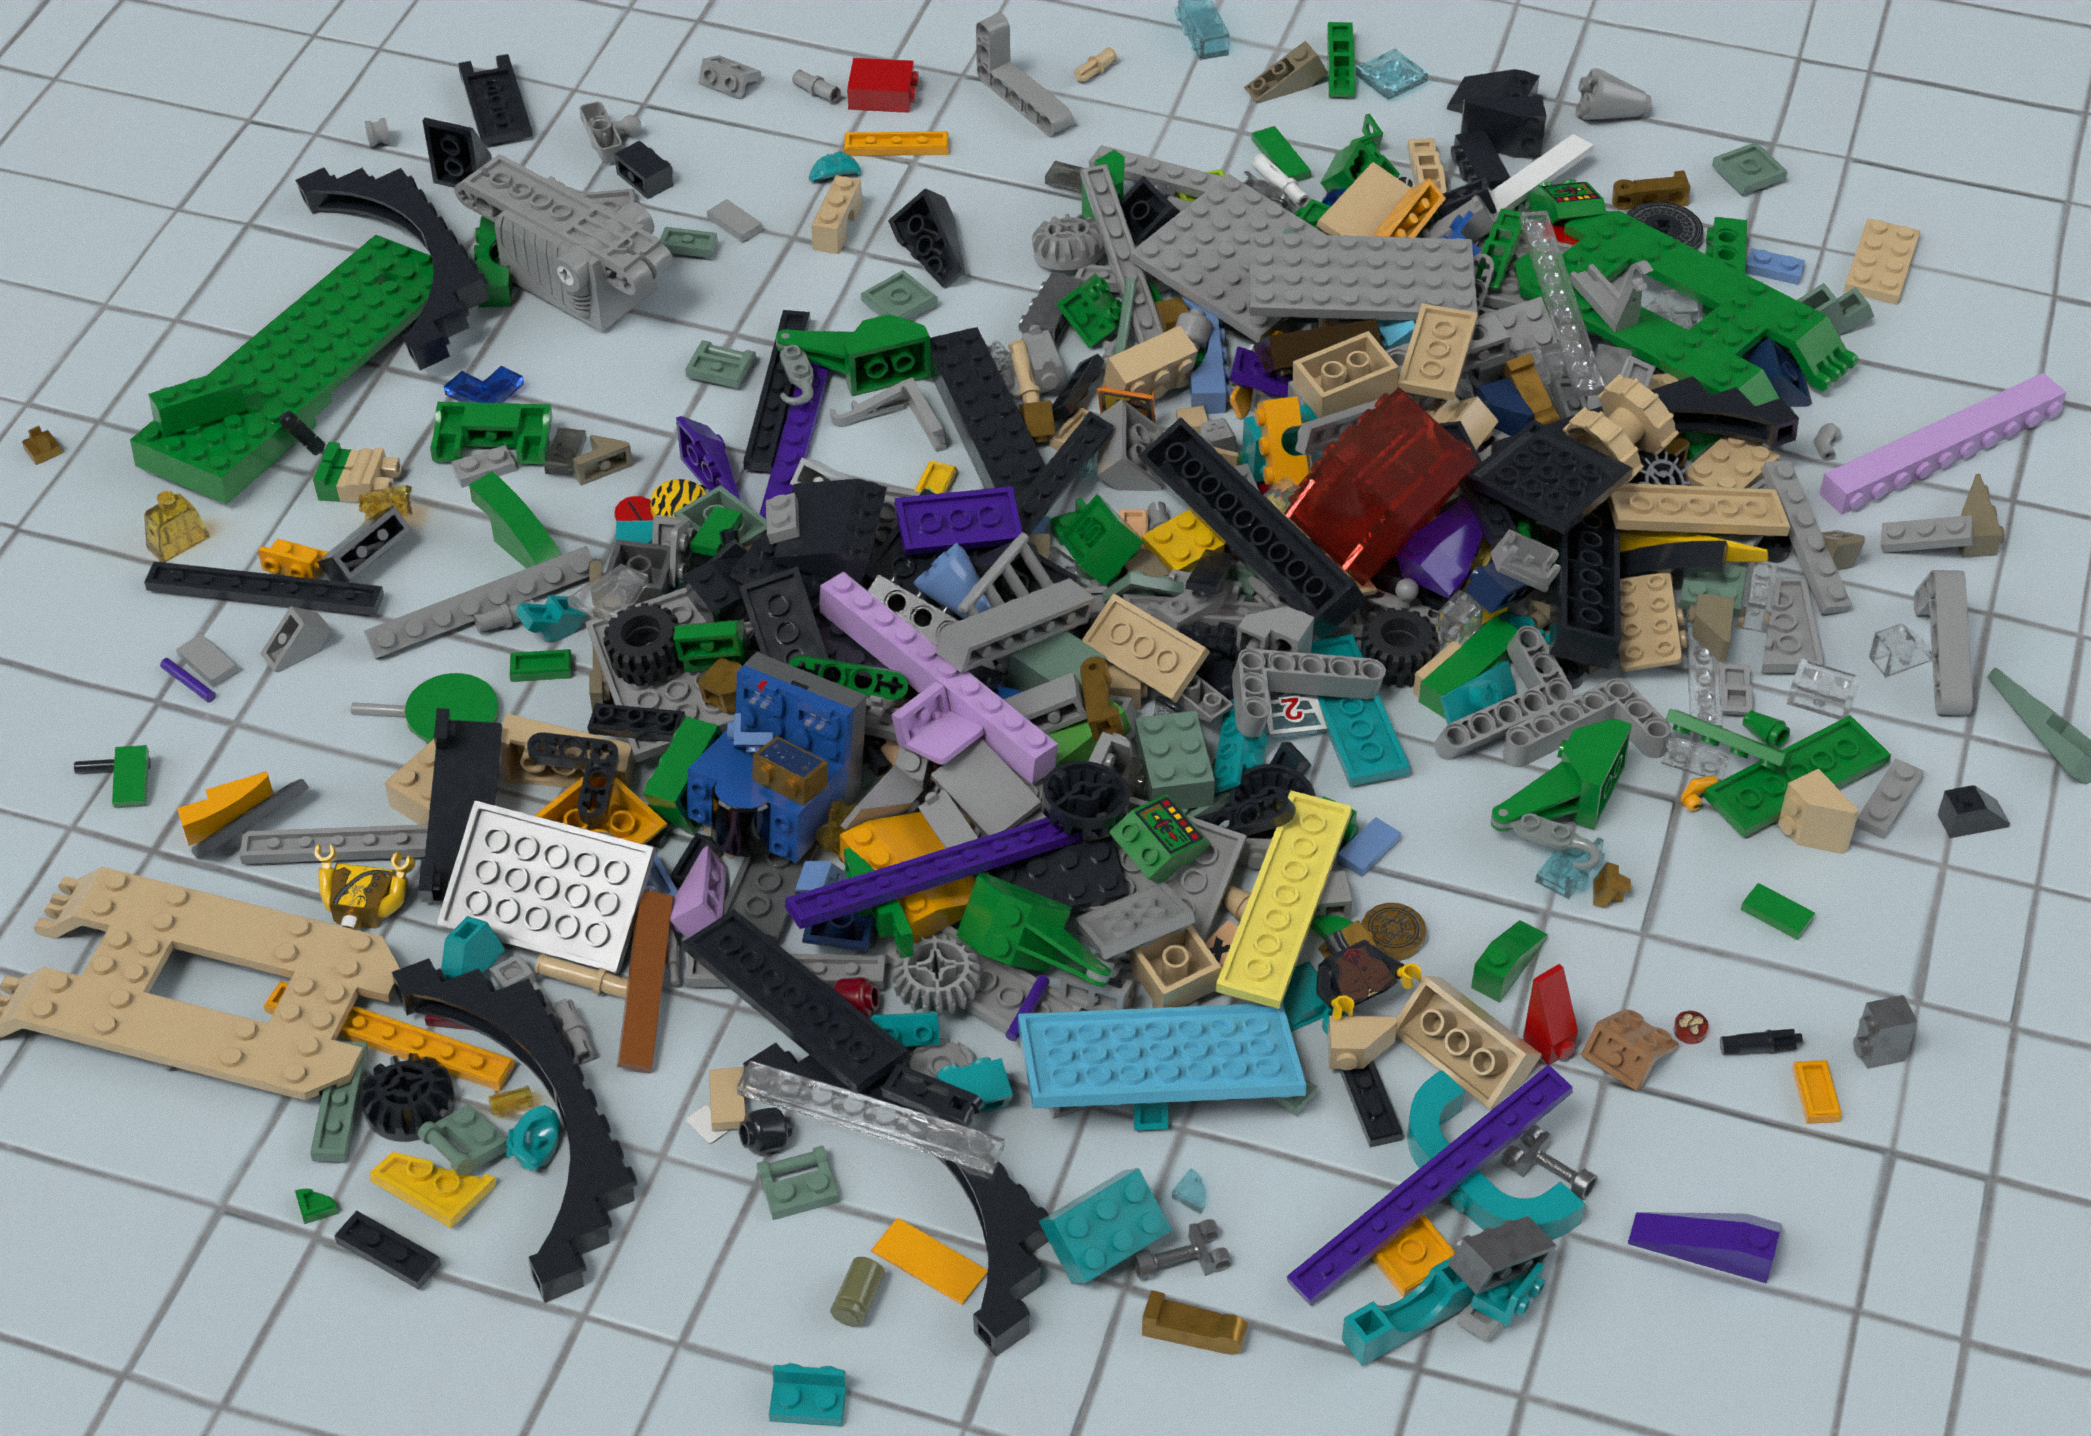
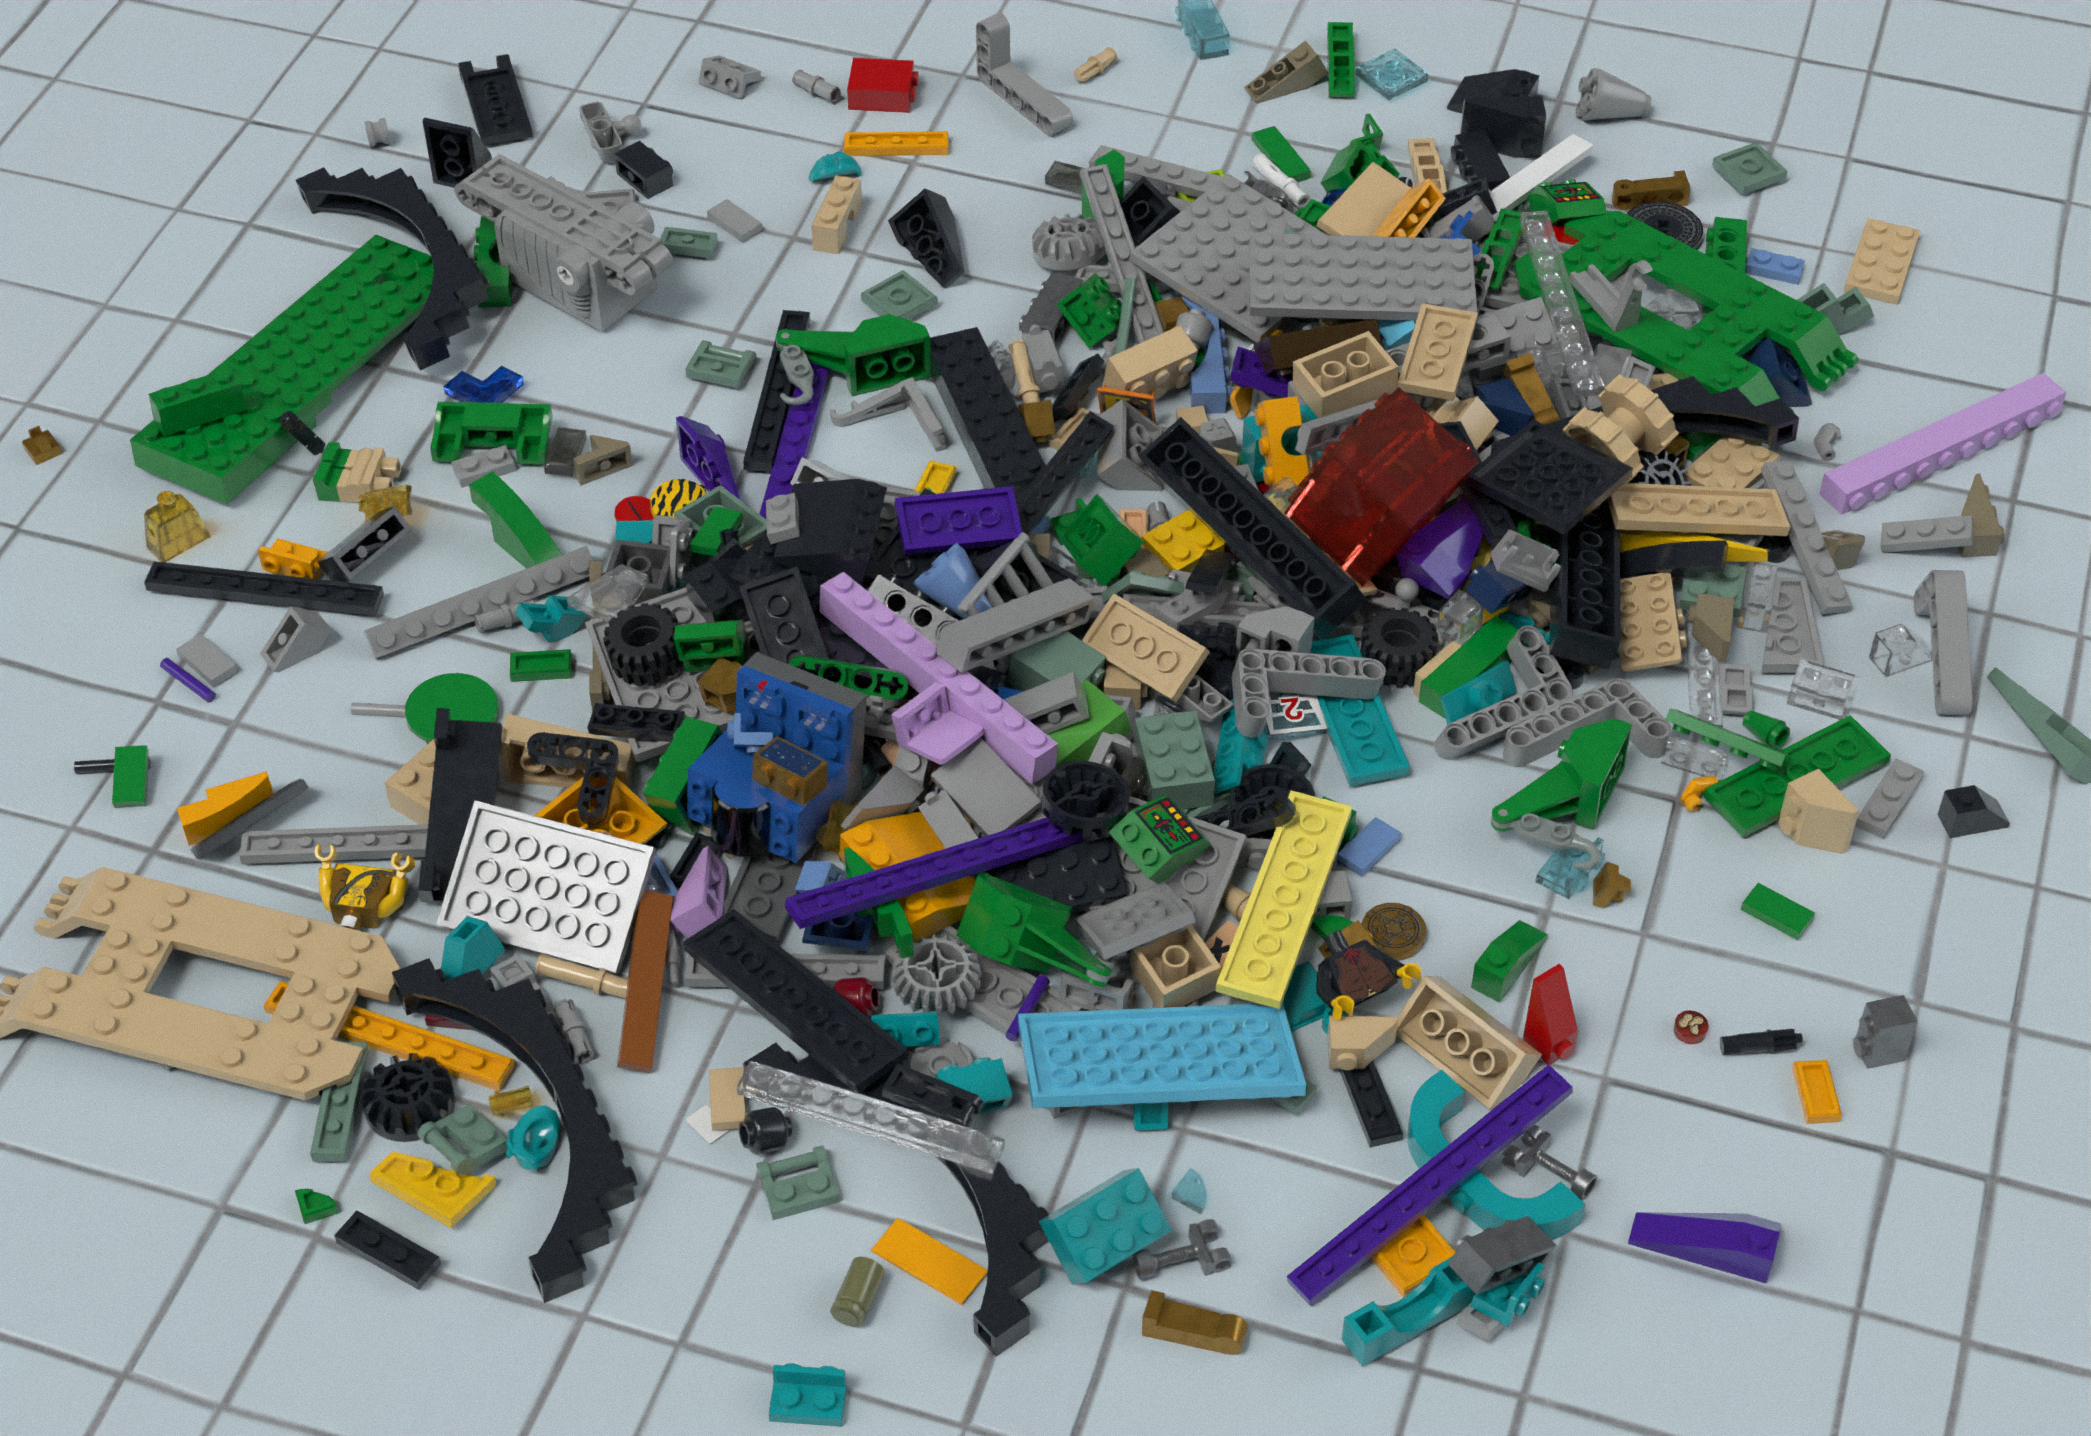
(1095, 684): pearl gold leg -> none
(1627, 1047): medium nougat bracket -> none

